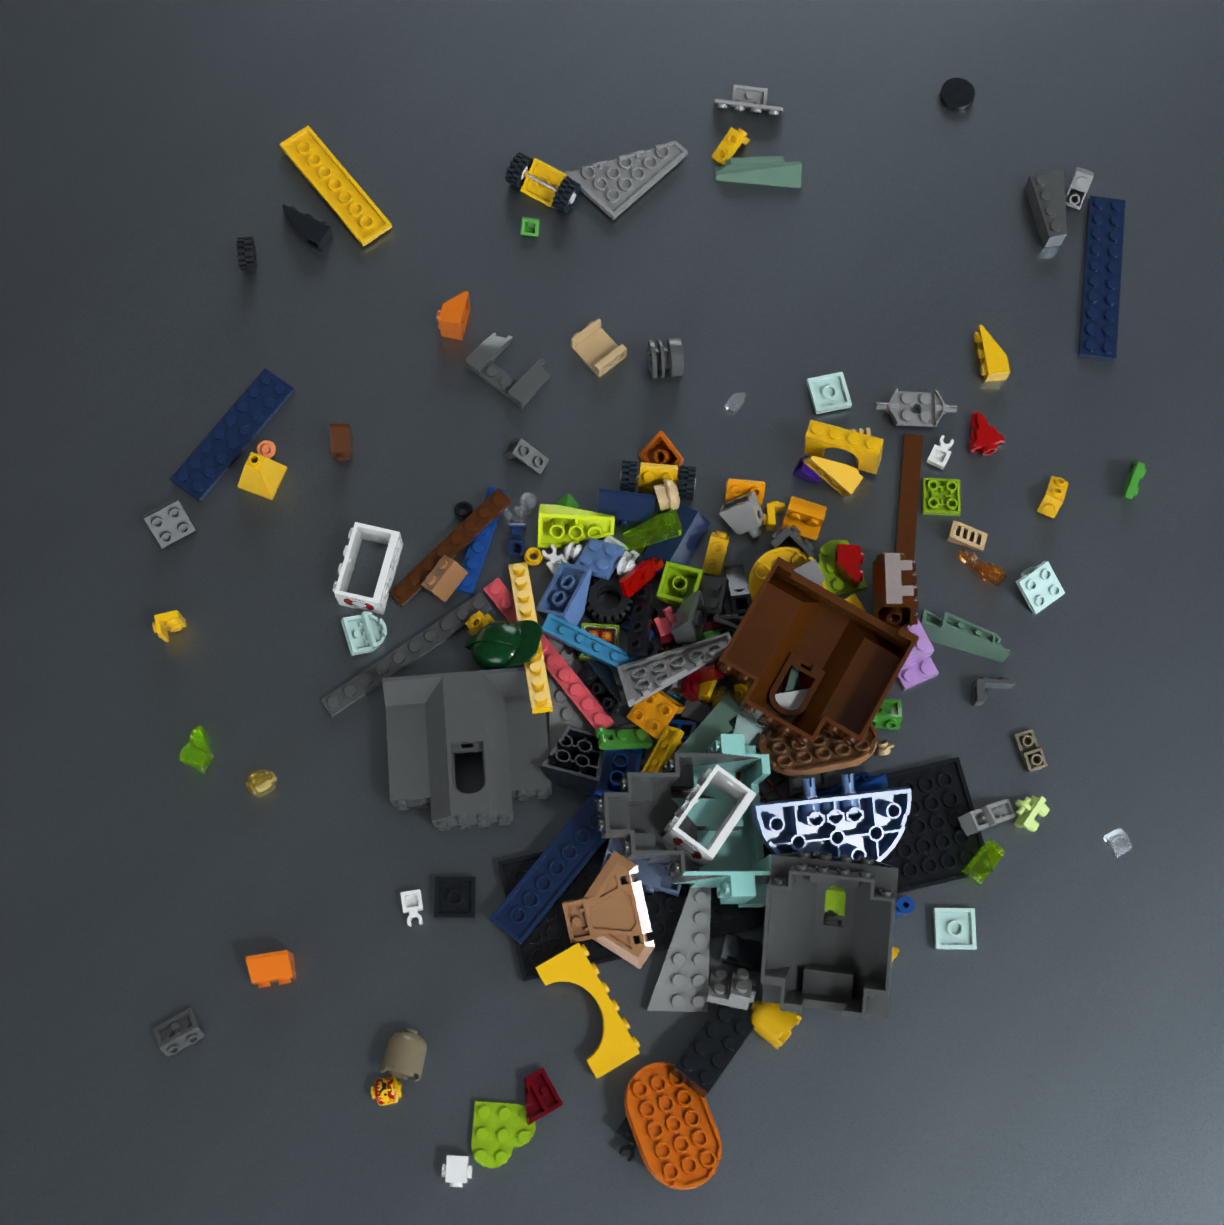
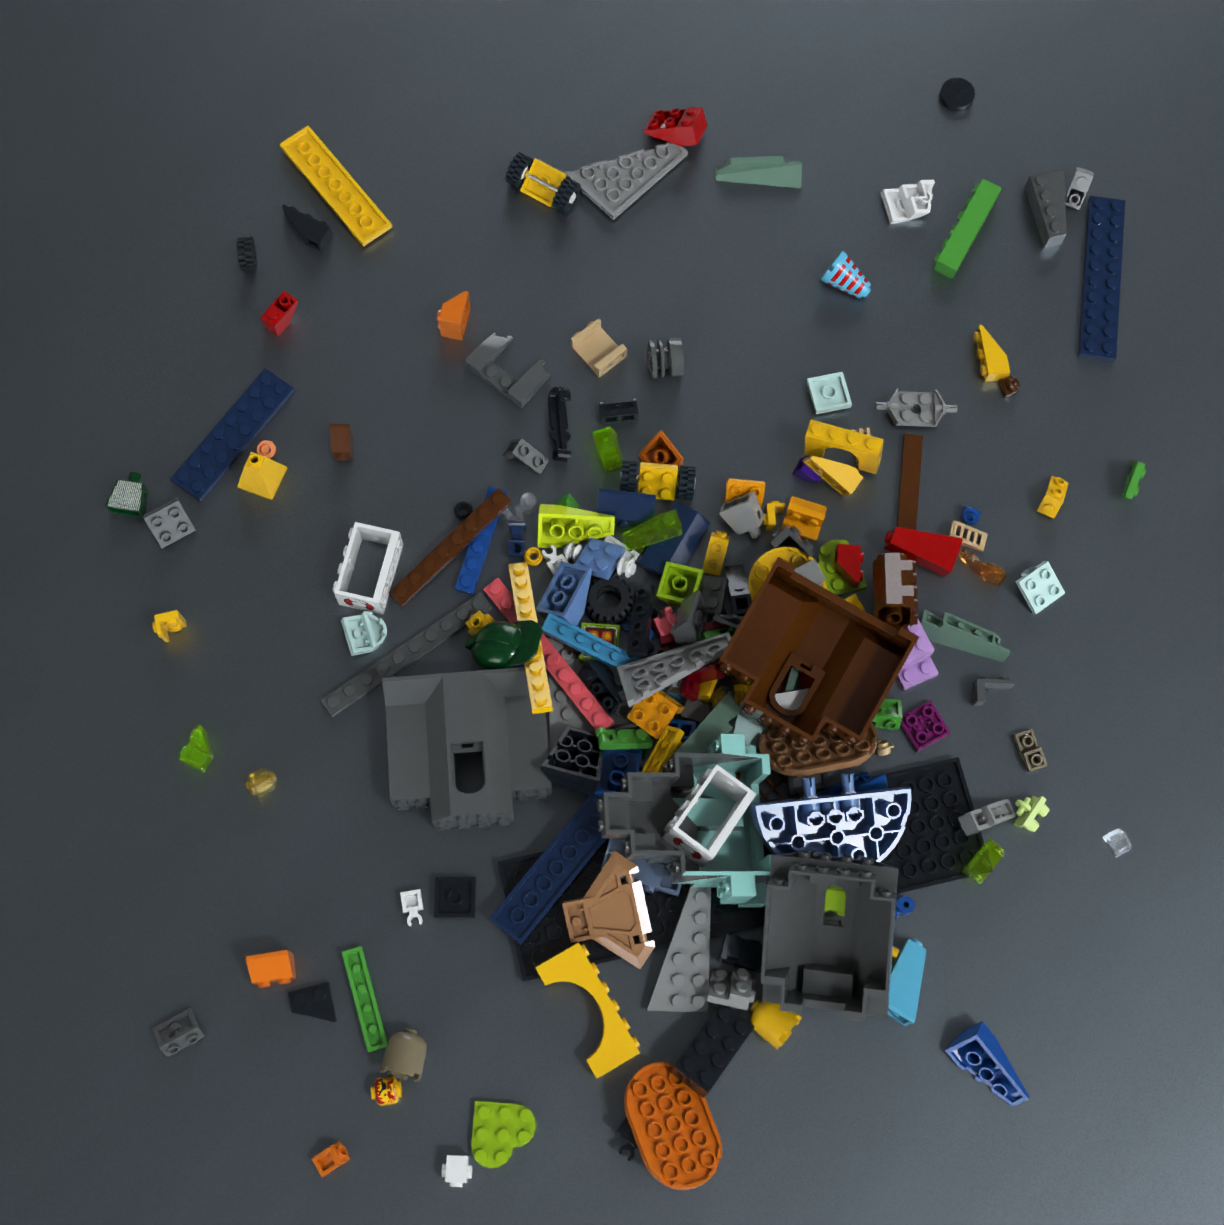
(128, 497): none -> dark green torso
(279, 313): none -> red slope
(313, 1002): none -> black wing
(331, 1158): none -> orange bracket
(365, 999): none -> bright green plate
(444, 578): medium nougat brick -> none
(530, 226): bright green slope -> none
(539, 1096): dark red wing -> none
(559, 422): none -> black piece
(608, 448): none -> clear neon green slope
(618, 412): none -> black hinge
(639, 576): red hinge -> none
(667, 495): tan piece -> none
(678, 125): none -> red slope
(730, 145): yellow bracket -> none
(735, 402): clear slope -> none
(749, 98): light grey bracket -> none
(846, 277): none -> medium azure cone
(906, 982): none -> medium azure slope
(908, 201): none -> white slope
(924, 726): none -> magenta tile
(928, 549): none -> red slope
(940, 454): white plate -> none
(941, 497): lime tile -> none
(954, 928): light aqua plate -> none
(967, 228): none -> bright green brick
(970, 515): none -> blue plate
(983, 436): red rock -> none
(983, 1056): none -> blue wedge
(1009, 385): none -> reddish brown plate

